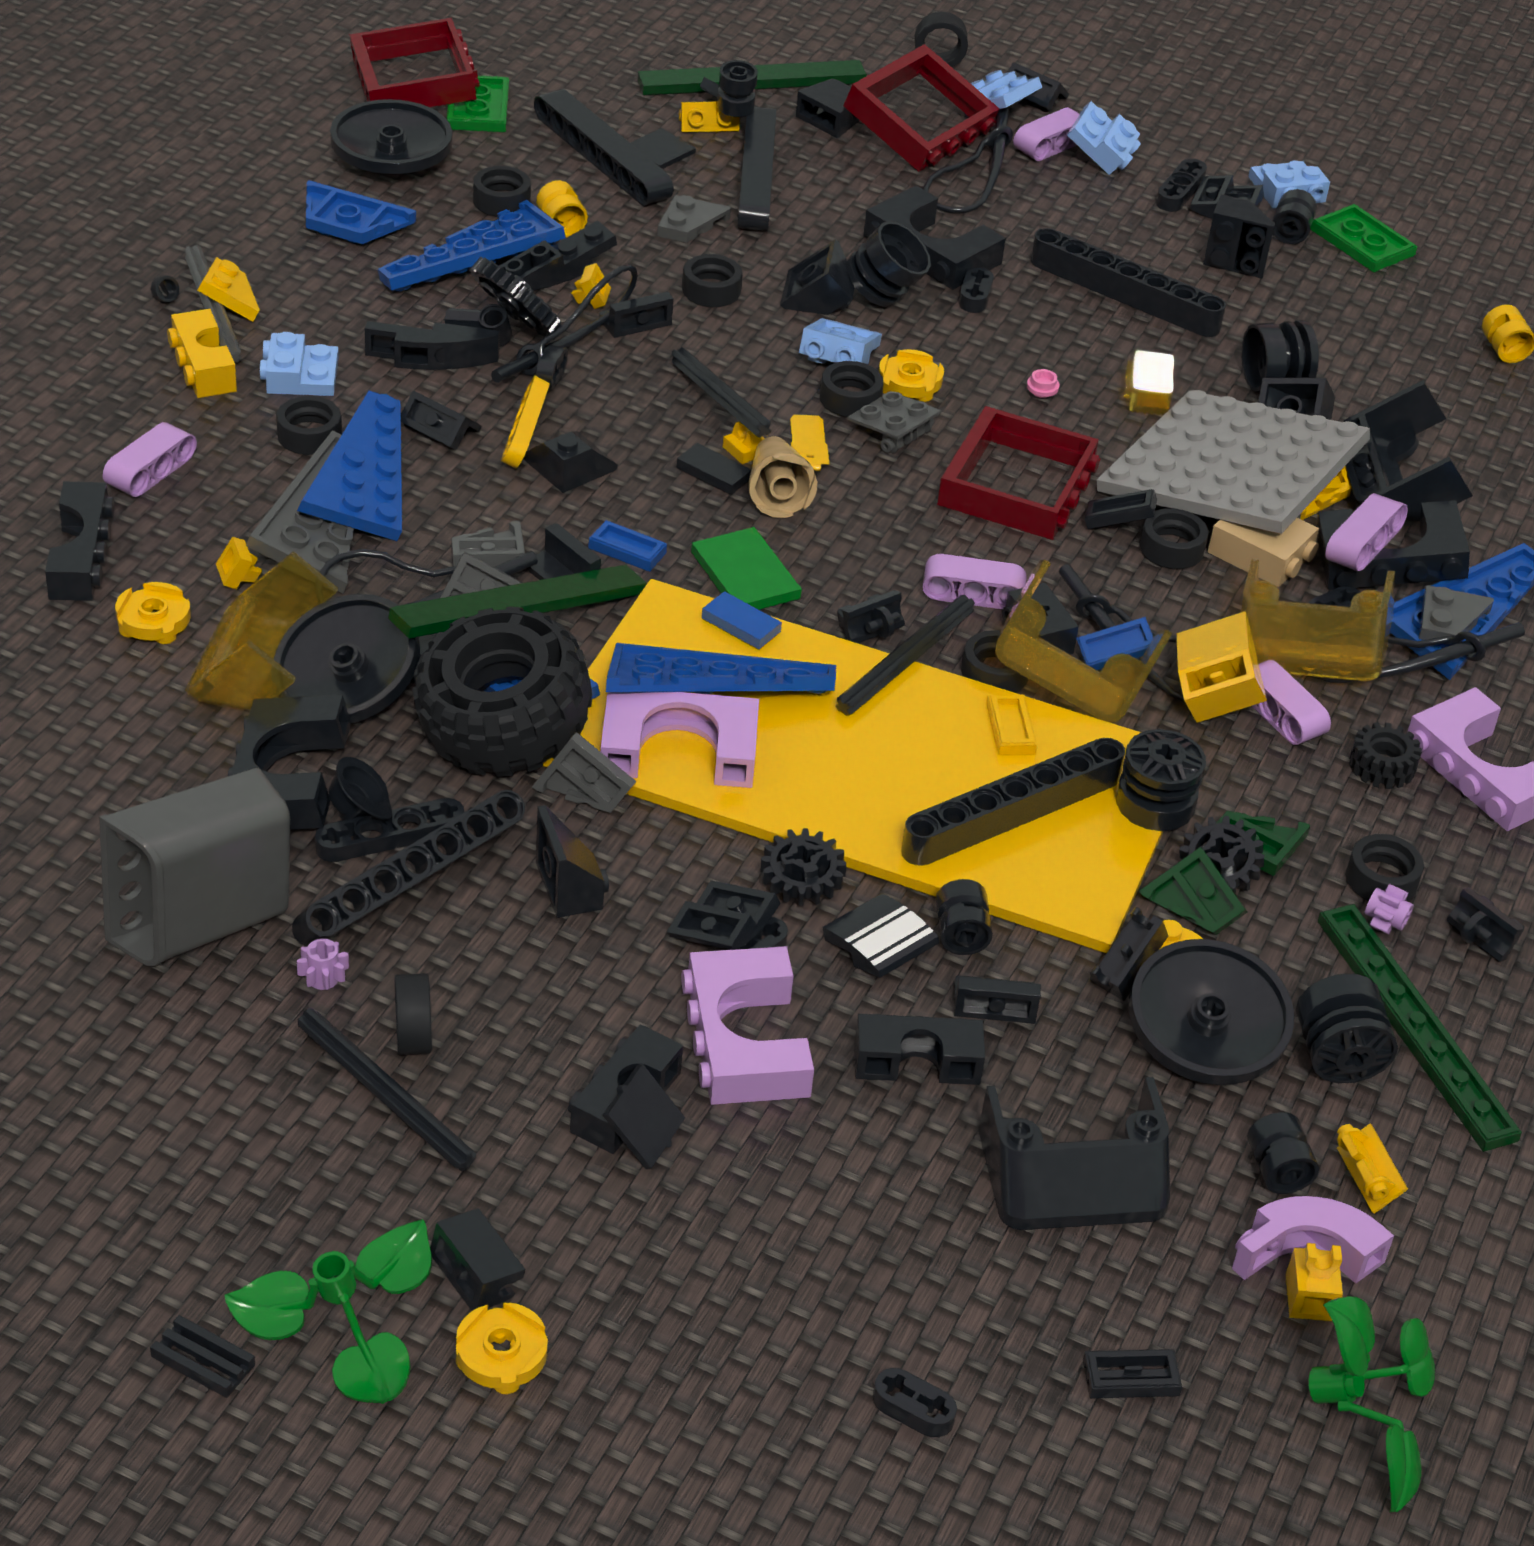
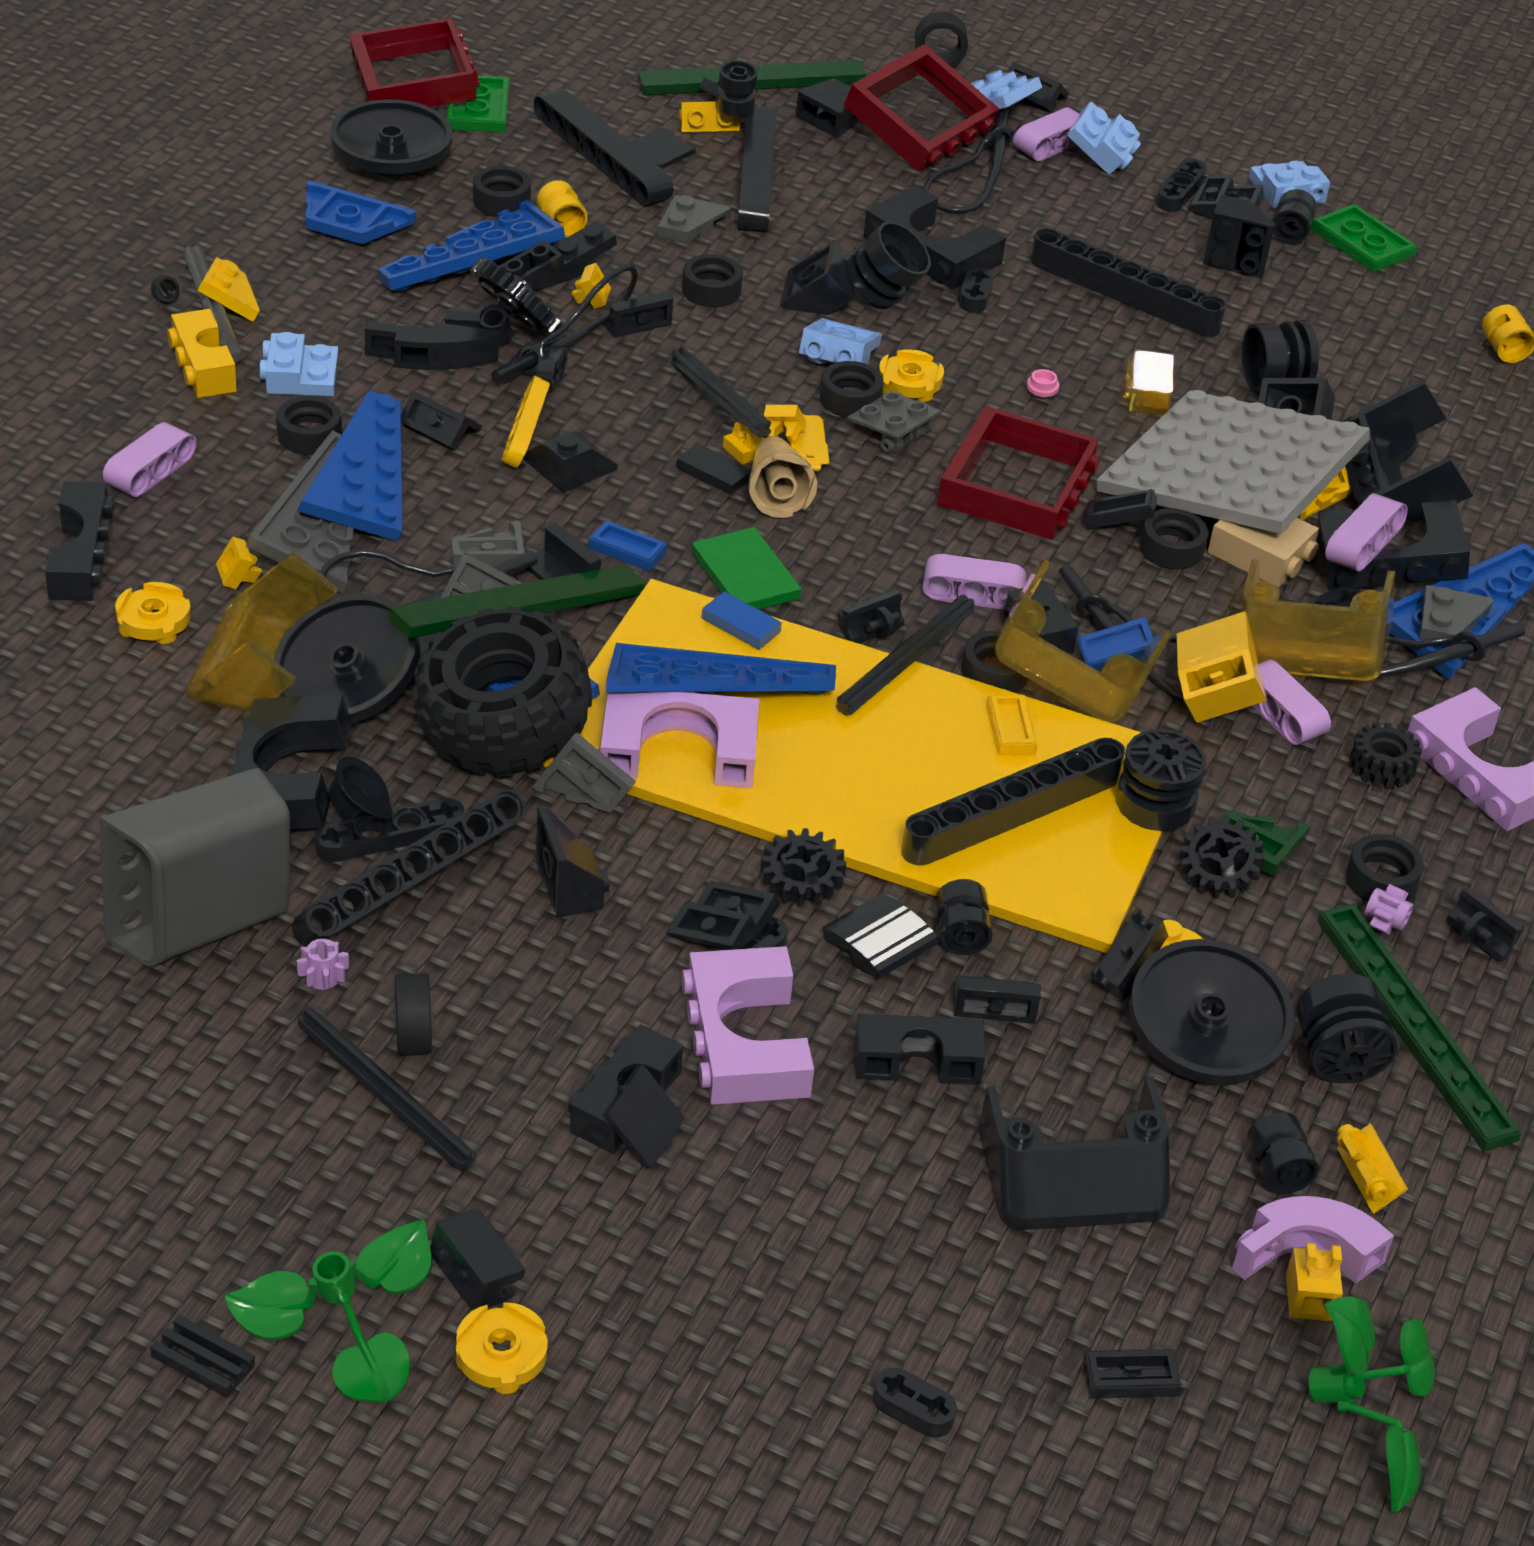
(786, 420): none -> yellow tile
(1197, 893): dark green wing -> none

